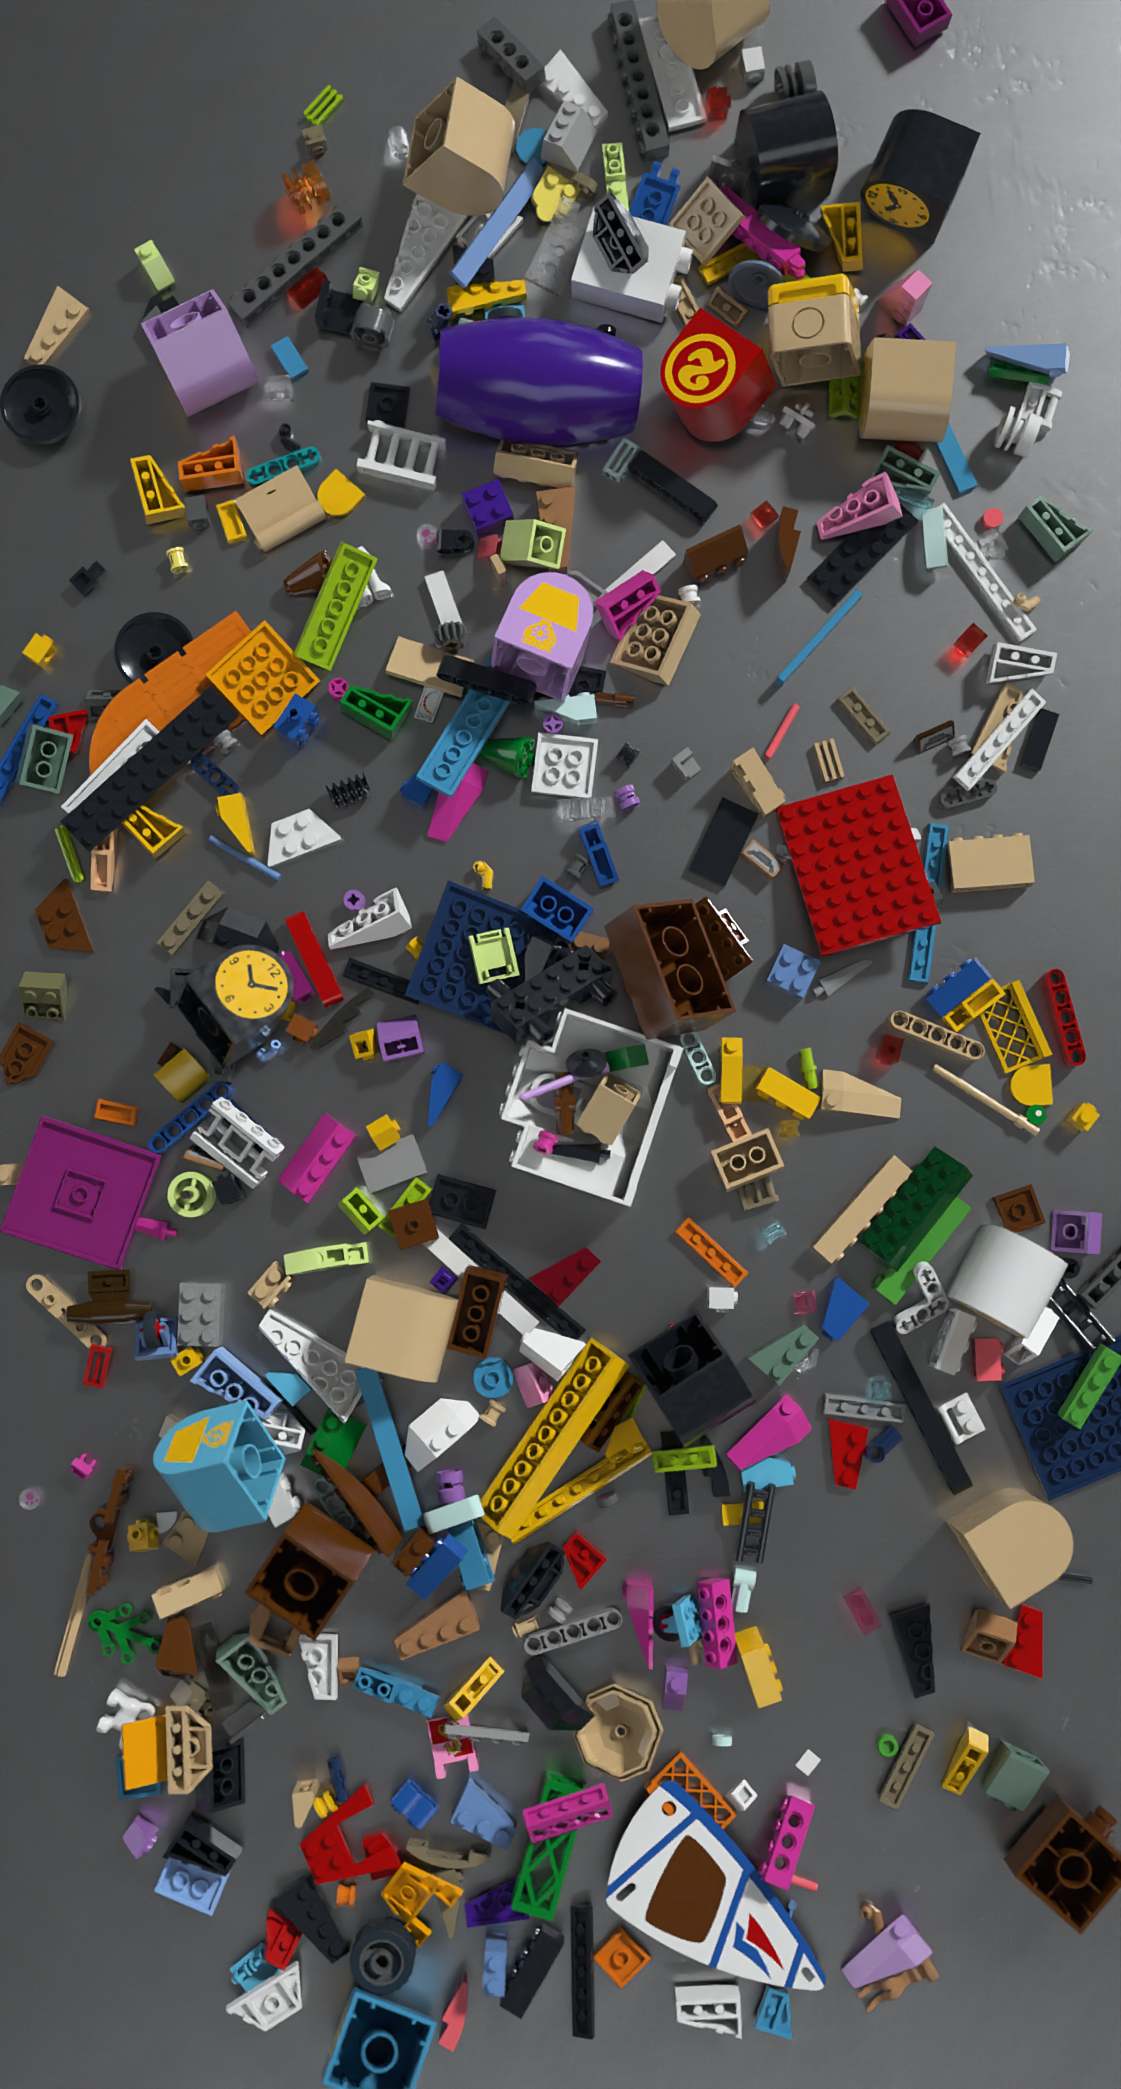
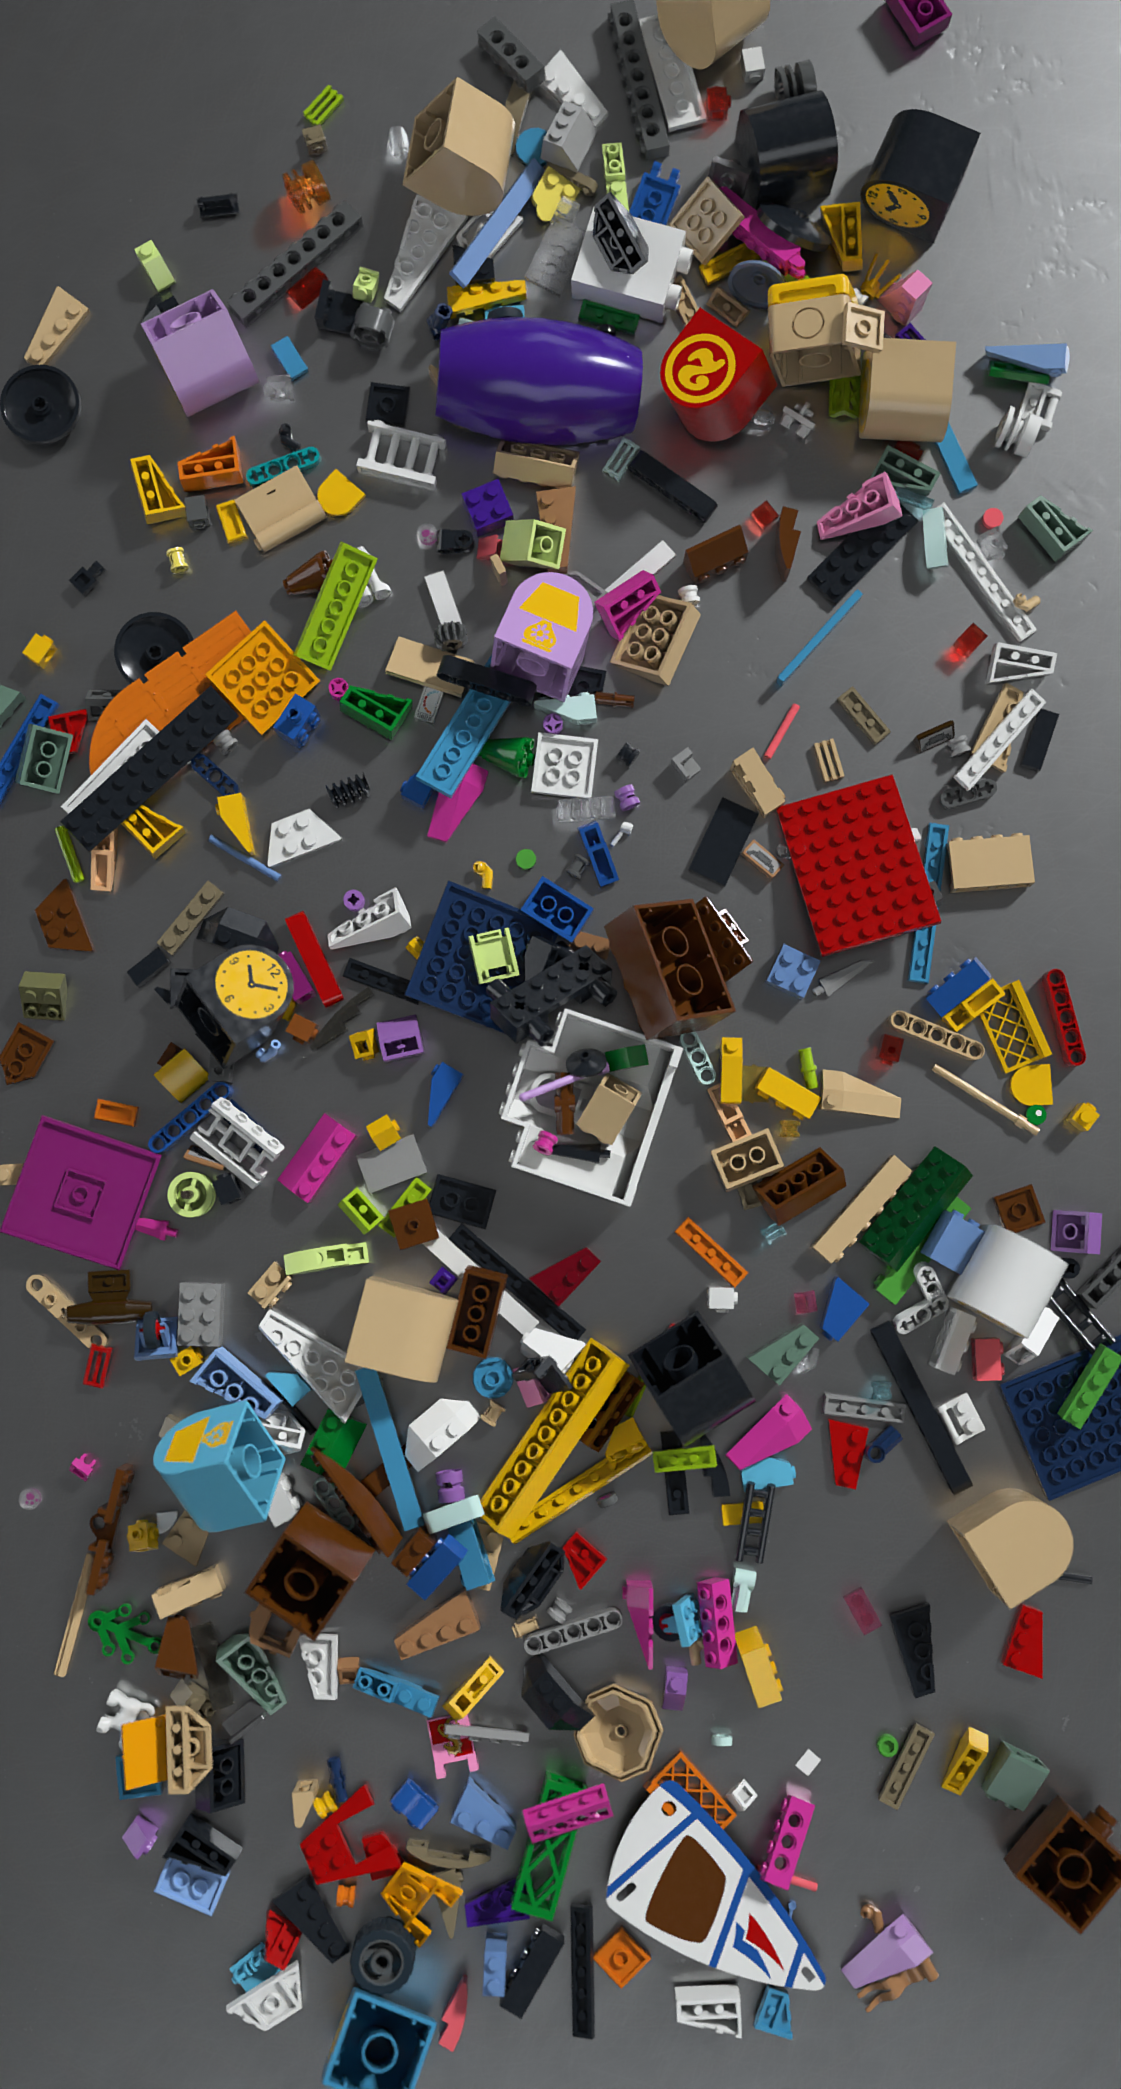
(148, 967): none -> black slope
(218, 205): none -> black hinge
(525, 859): none -> bright green tile
(546, 1372): none -> black bracket
(602, 314): none -> green tile
(625, 828): none -> white hand
(800, 1186): none -> reddish brown slope
(863, 327): none -> tan plate
(871, 286): none -> yellow plant
(953, 1240): none -> medium blue brick
(989, 1636): medium nougat slope -> none

